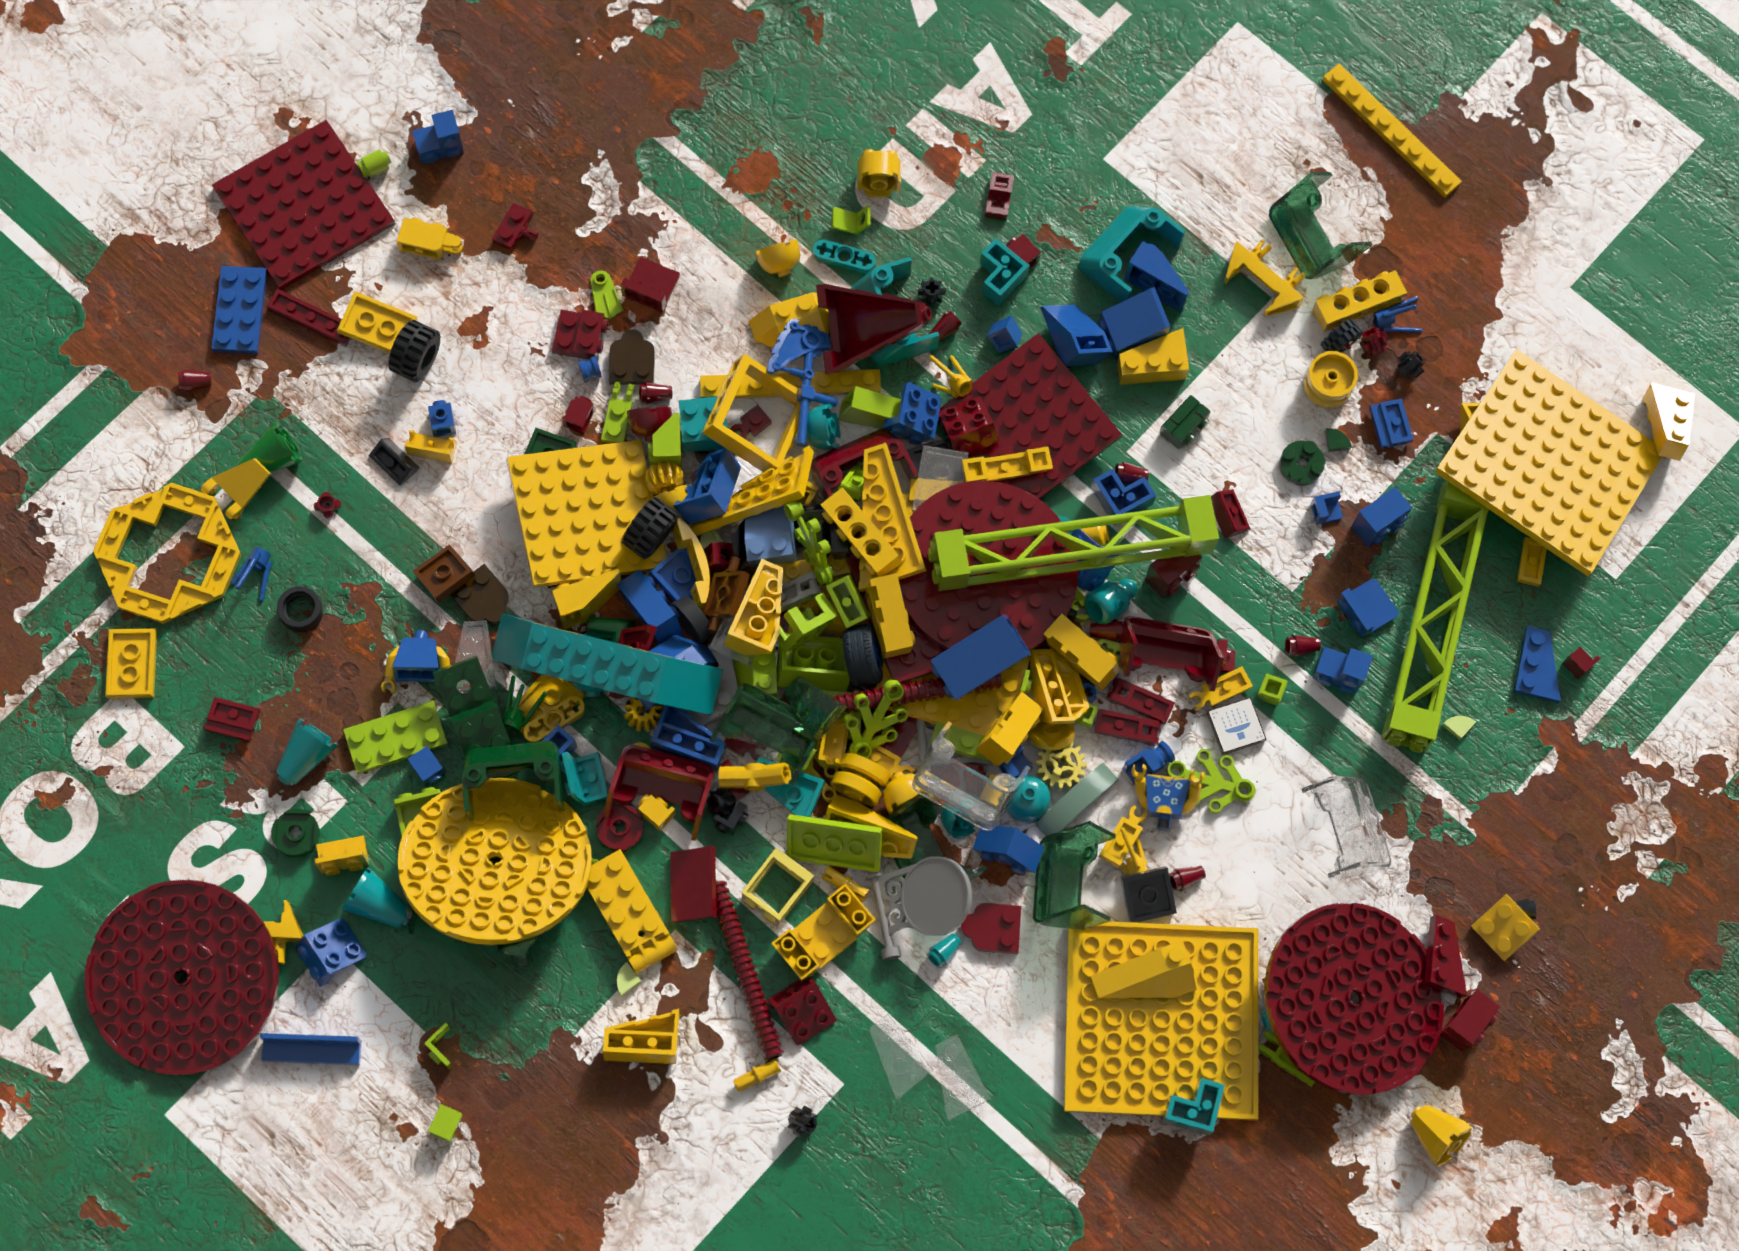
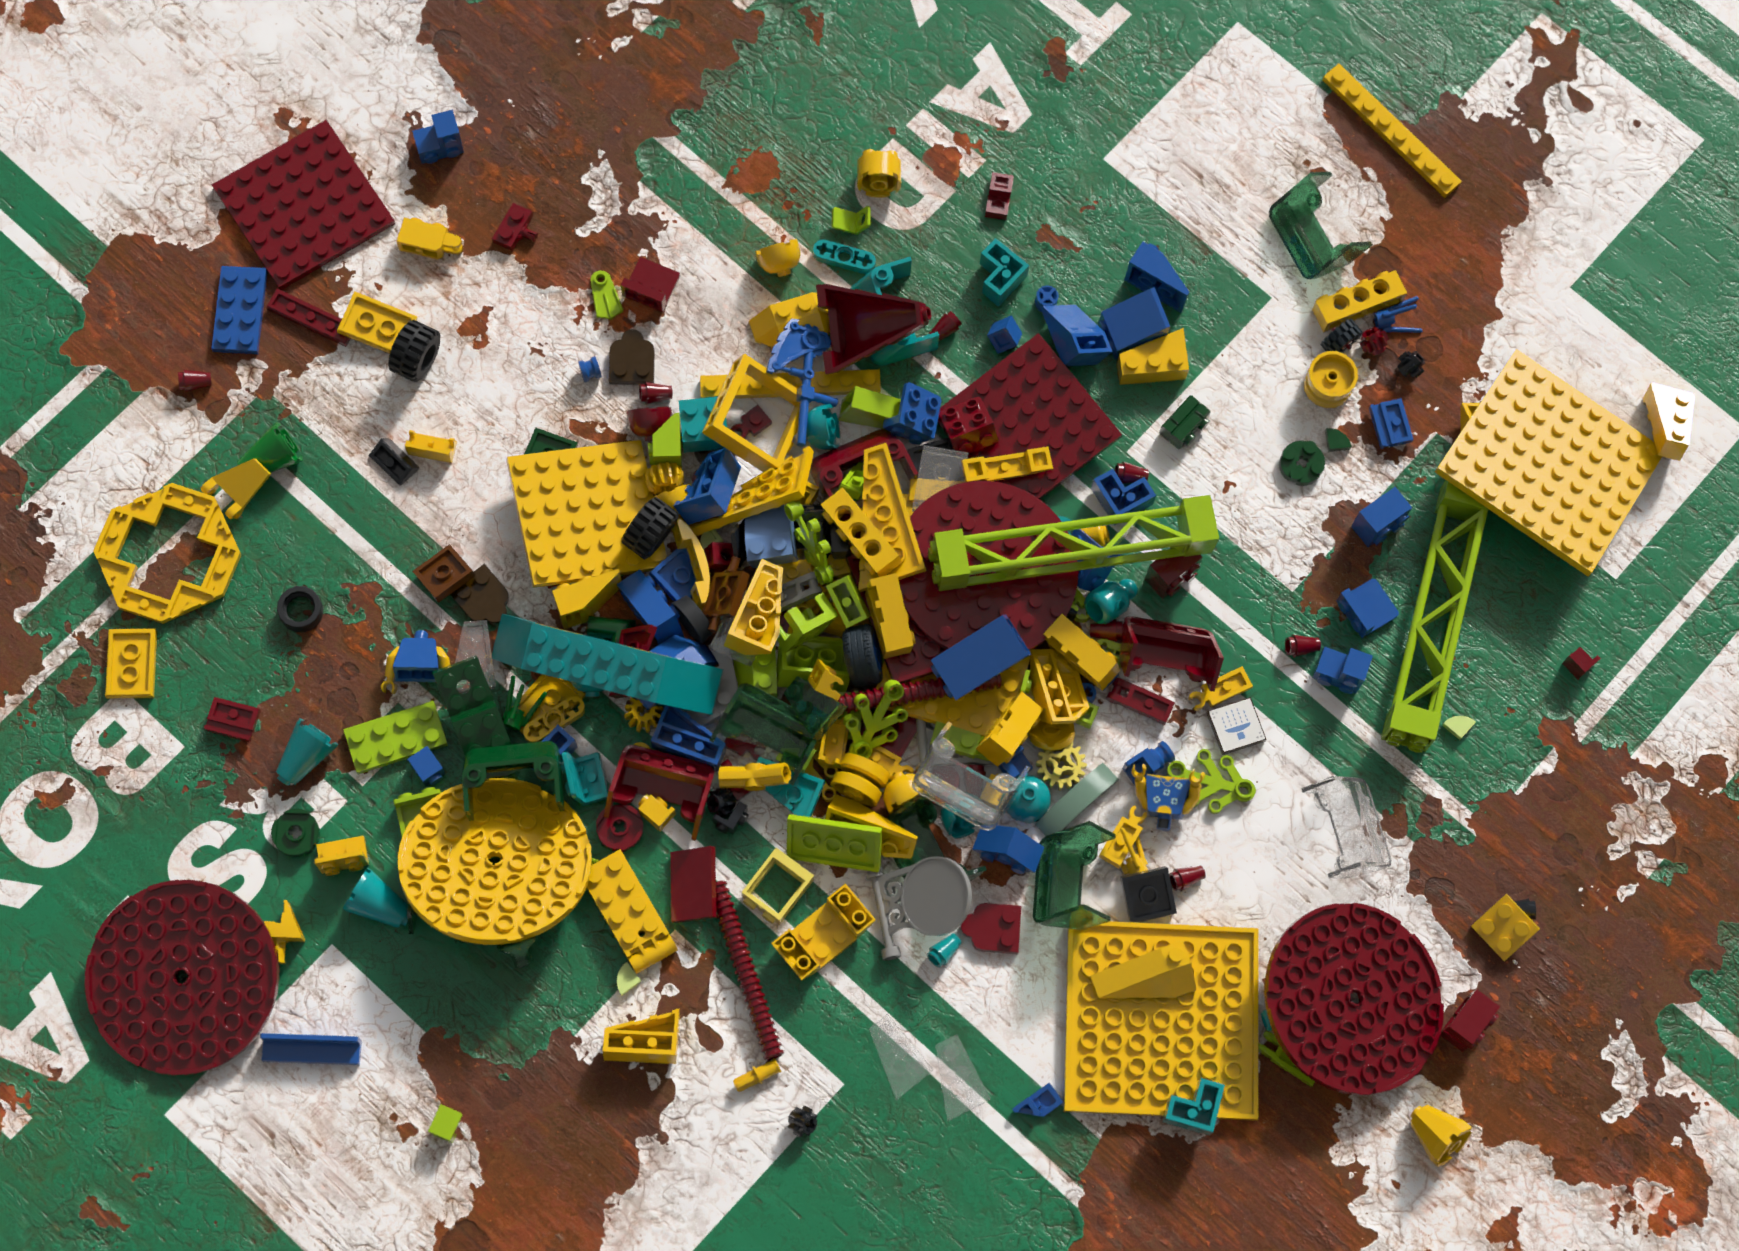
(256, 560): blue plant -> none
(326, 498): dark red plate -> none
(329, 950): blue bracket -> none
(374, 163): lime brick -> none
(435, 1054): lime bracket -> none
(442, 425): blue brick -> none
(578, 414): dark red window -> none
(580, 334): dark red plate -> none
(616, 418): lime hinge -> none
(802, 1009): dark red bracket -> none
(822, 679): none -> yellow hinge
(838, 880): yellow pin -> none
(937, 294): black gear -> none
(959, 384): yellow plant -> none
(1024, 249): dark red brick -> none
(1041, 1102): none -> blue slope
(1046, 293): none -> blue wheel
(1100, 259): teal windscreen -> none
(1127, 727): dark red plate -> none
(1229, 513): dark red slope -> none
(1229, 656): dark red bracket -> none
(1272, 689): lime brick -> none
(1287, 296): yellow hose -> none
(1326, 508): blue panel -> none
(1443, 958): dark red wing -> none
(1531, 562): yellow plate -> none
(1536, 667): blue wing -> none

